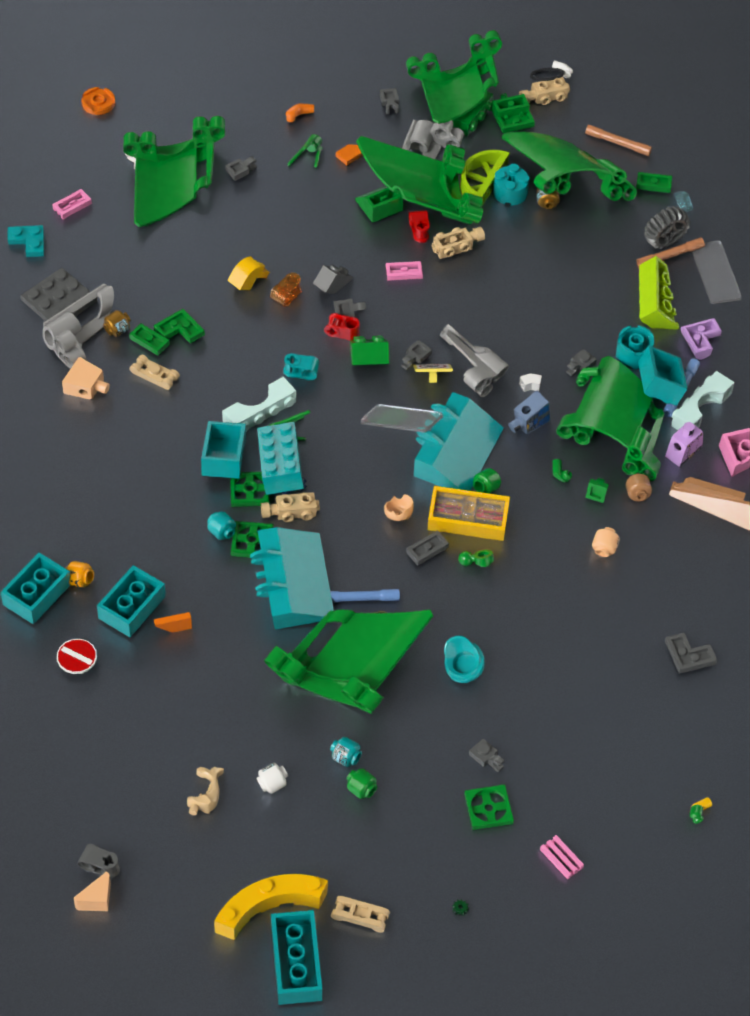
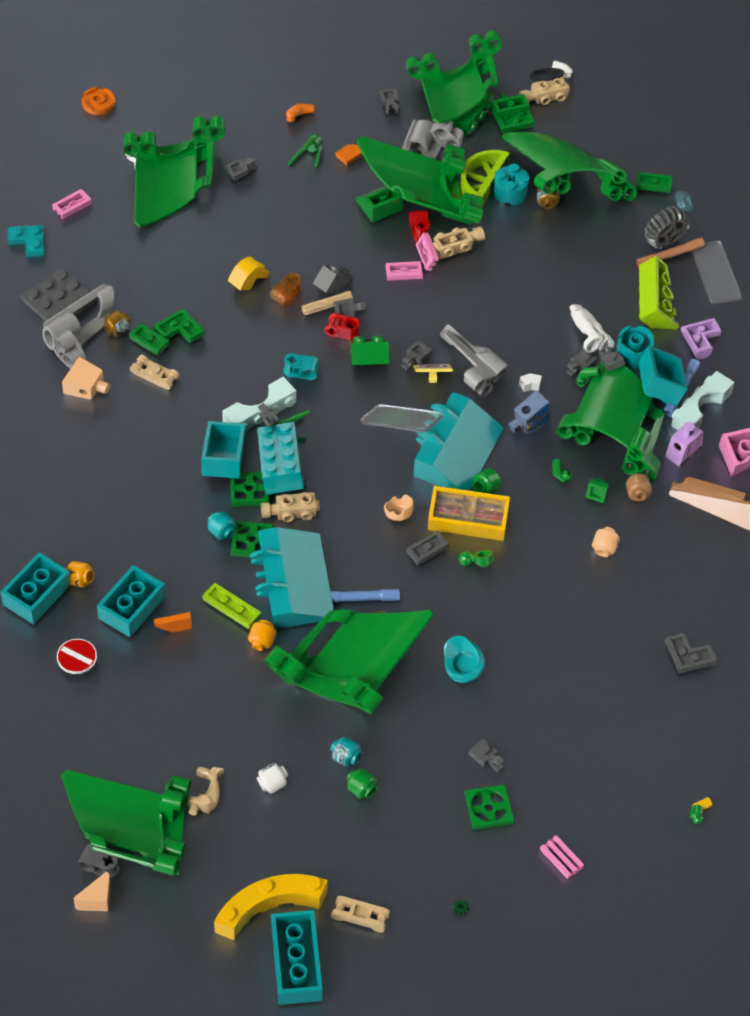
(131, 818): none -> green panel
(231, 605): none -> lime plate
(262, 635): none -> light orange head
(267, 415): none -> dark grey plate
(325, 303): none -> tan axle
(427, 251): none -> bright pink tile
(588, 325): none -> white piece
(601, 134): nougat piece -> none
(610, 359): none -> dark grey plate

